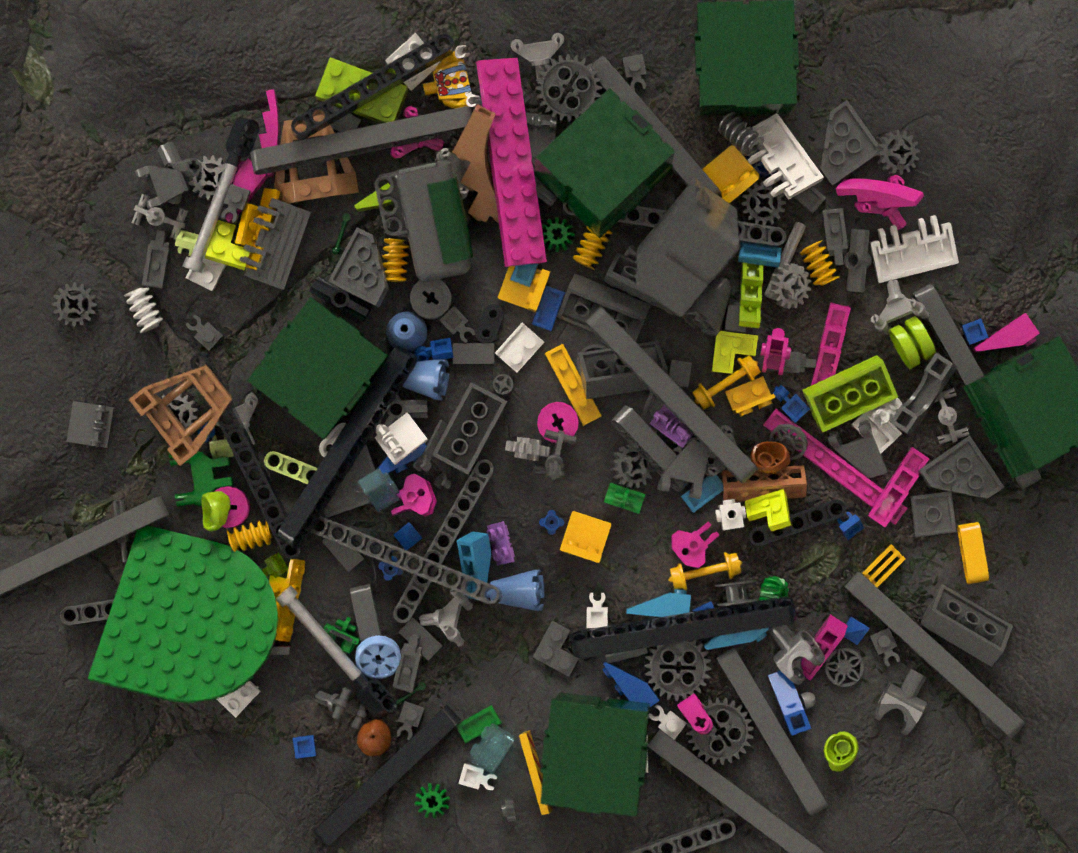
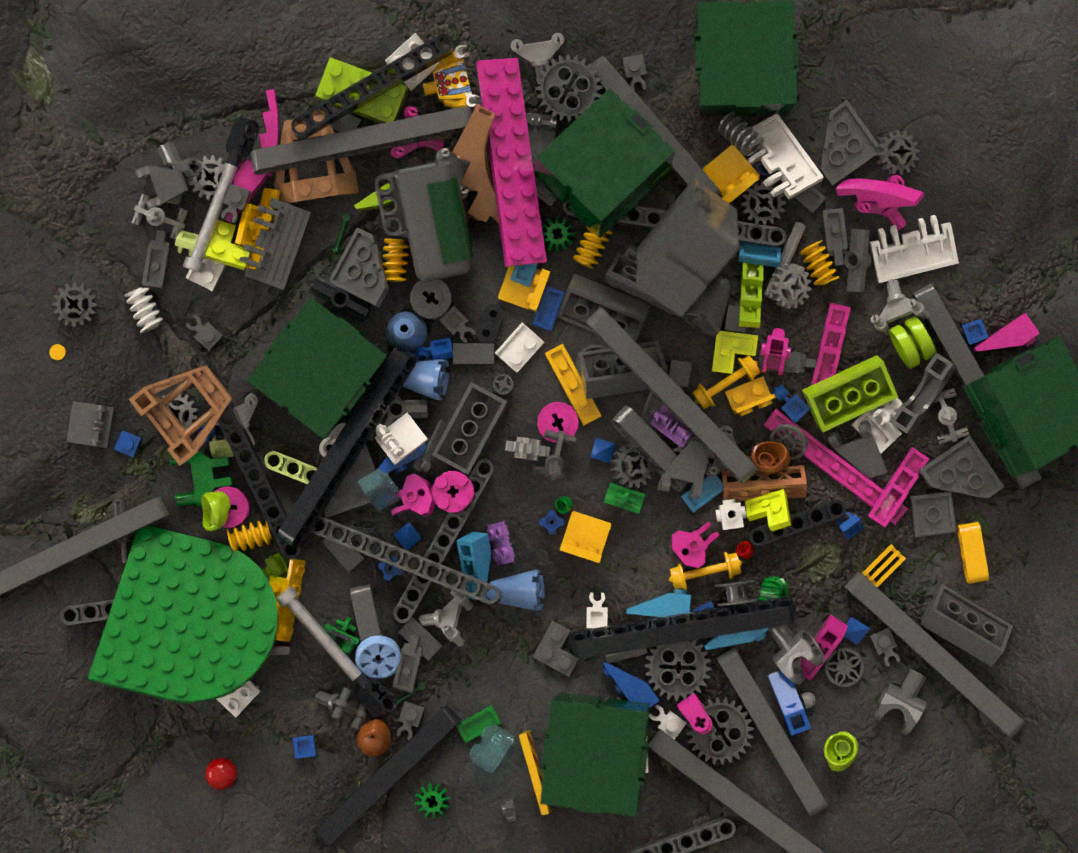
(57, 352): none -> yellow piece
(128, 443): none -> blue plate
(221, 773): none -> red hair
(461, 500): none -> dark pink plate
(473, 776): white plate -> none
(560, 507): none -> green hinge
(602, 450): none -> blue slope
(745, 550): none -> red hinge

